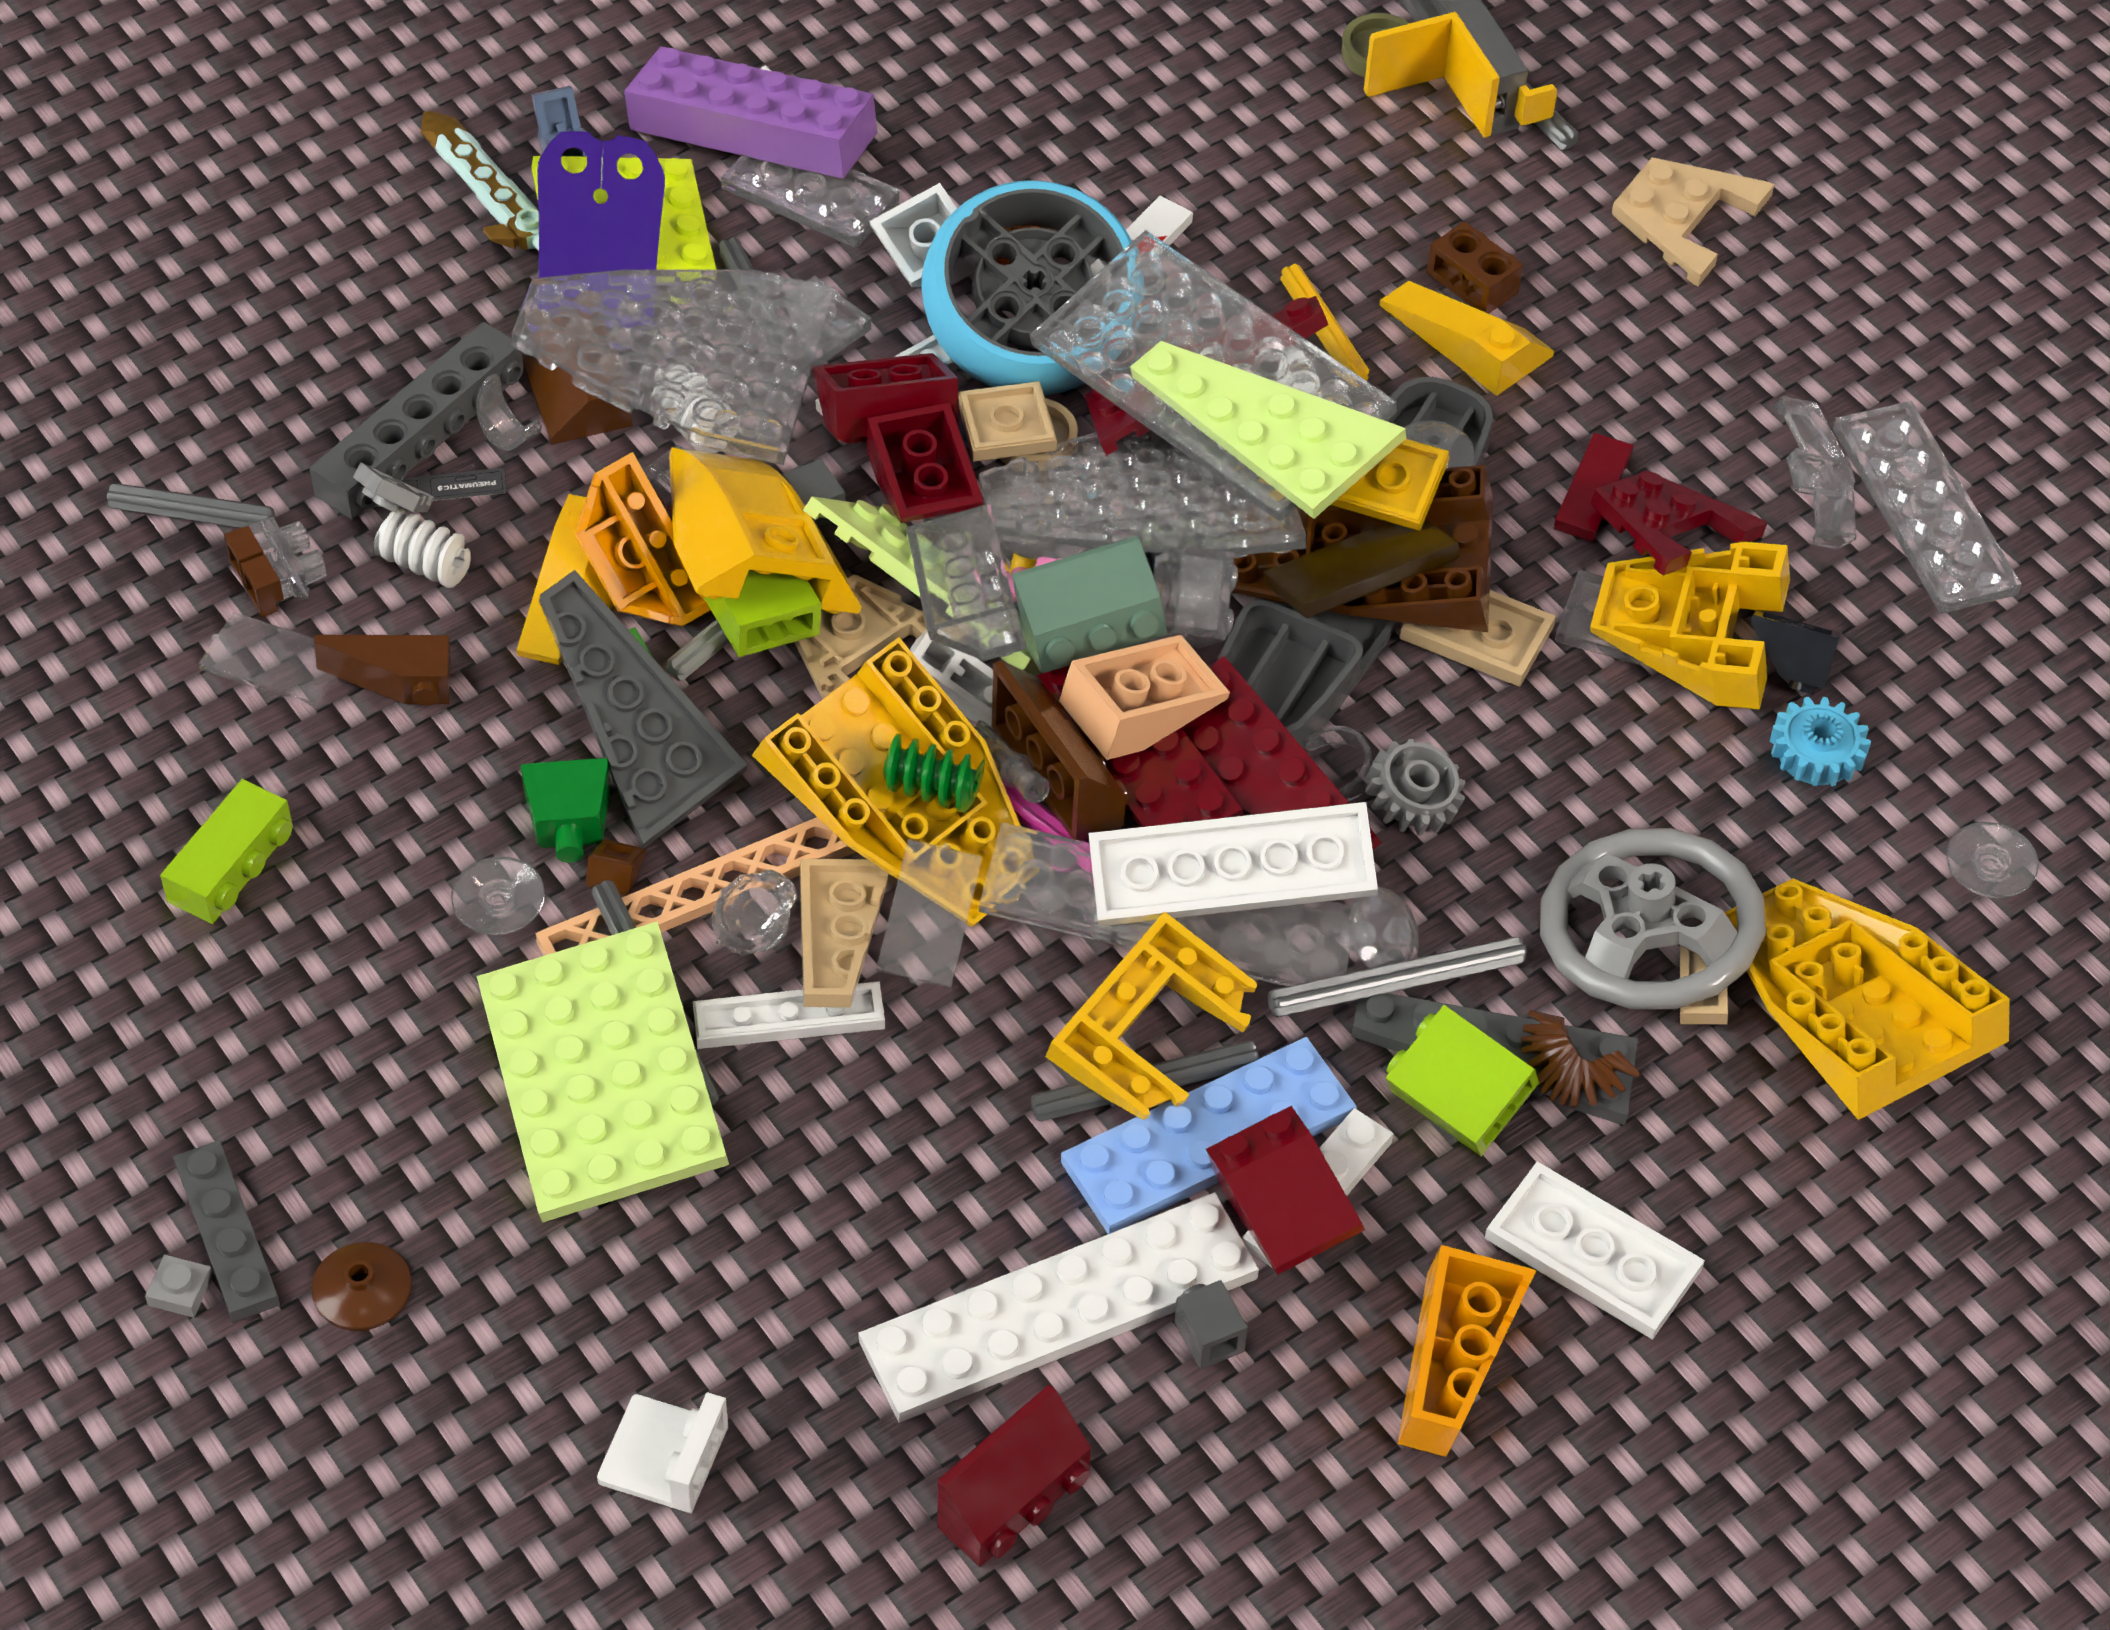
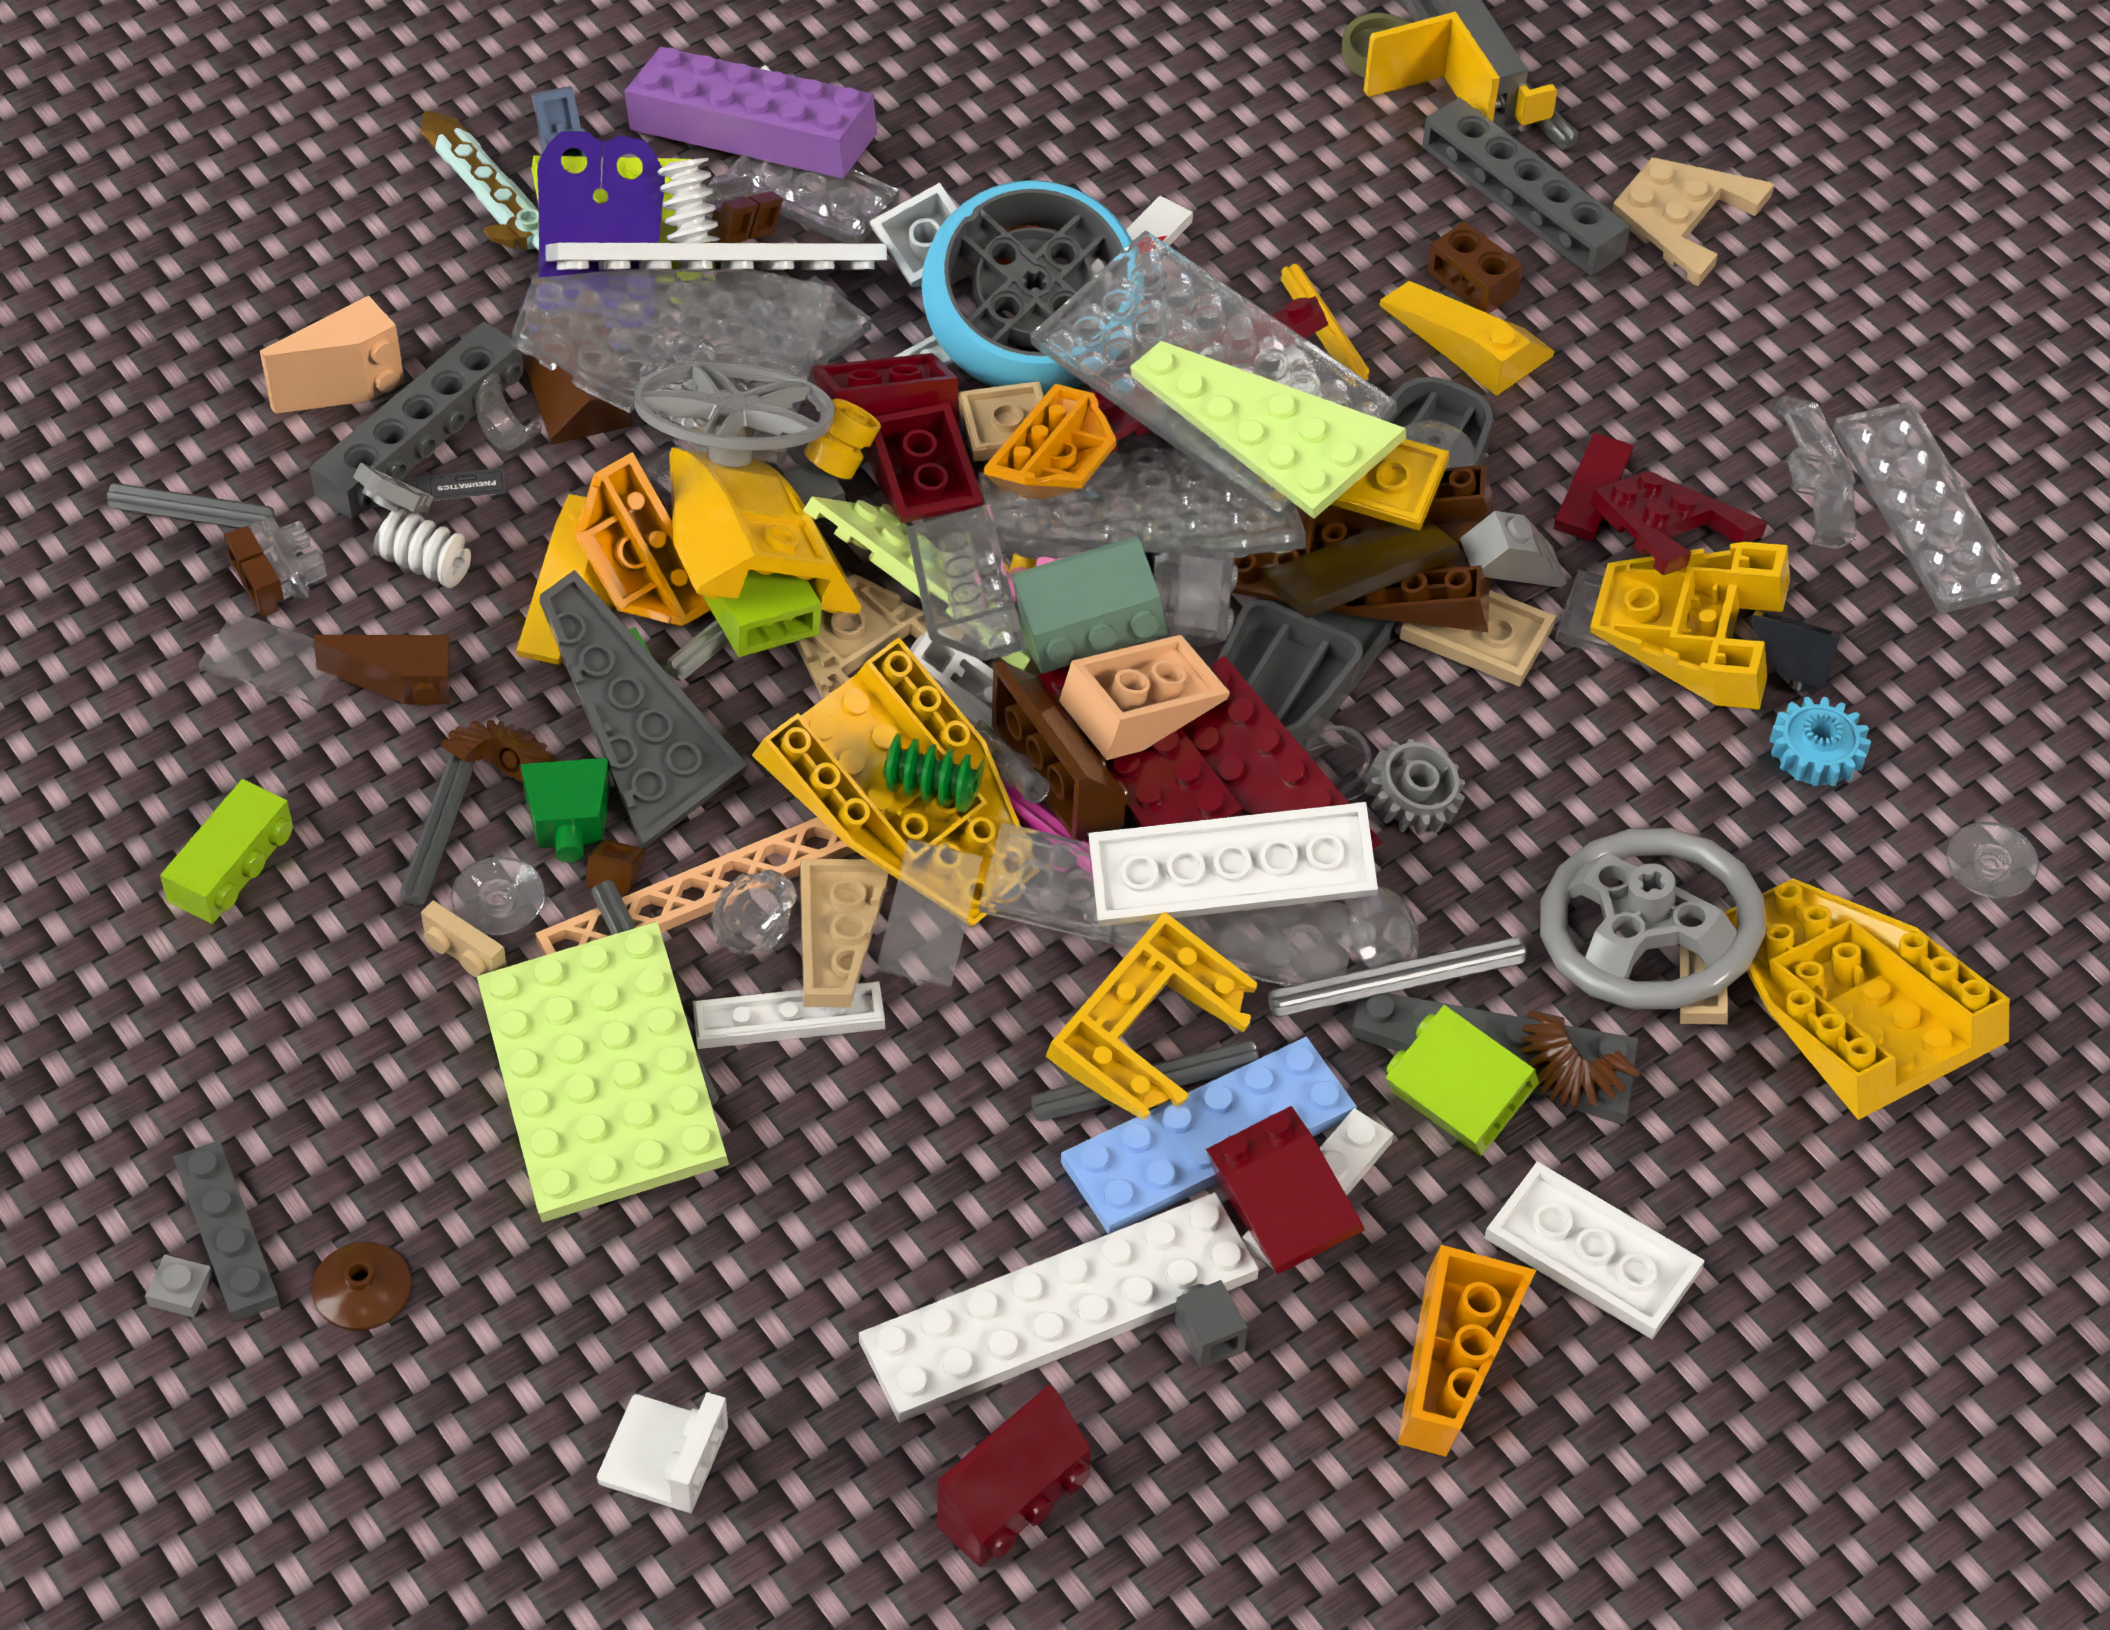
(334, 360): none -> light nougat slope
(436, 831): none -> dark grey axle
(461, 940): none -> tan plate
(498, 745): none -> reddish brown hair
(688, 201): none -> white piece
(702, 255): none -> white plate
(731, 412): none -> light grey wheel
(741, 211): none -> reddish brown hips
(840, 448): none -> yellow wheel
(1054, 446): none -> light orange wedge
(1512, 550): none -> light grey slope
(1526, 186): none -> dark grey brick

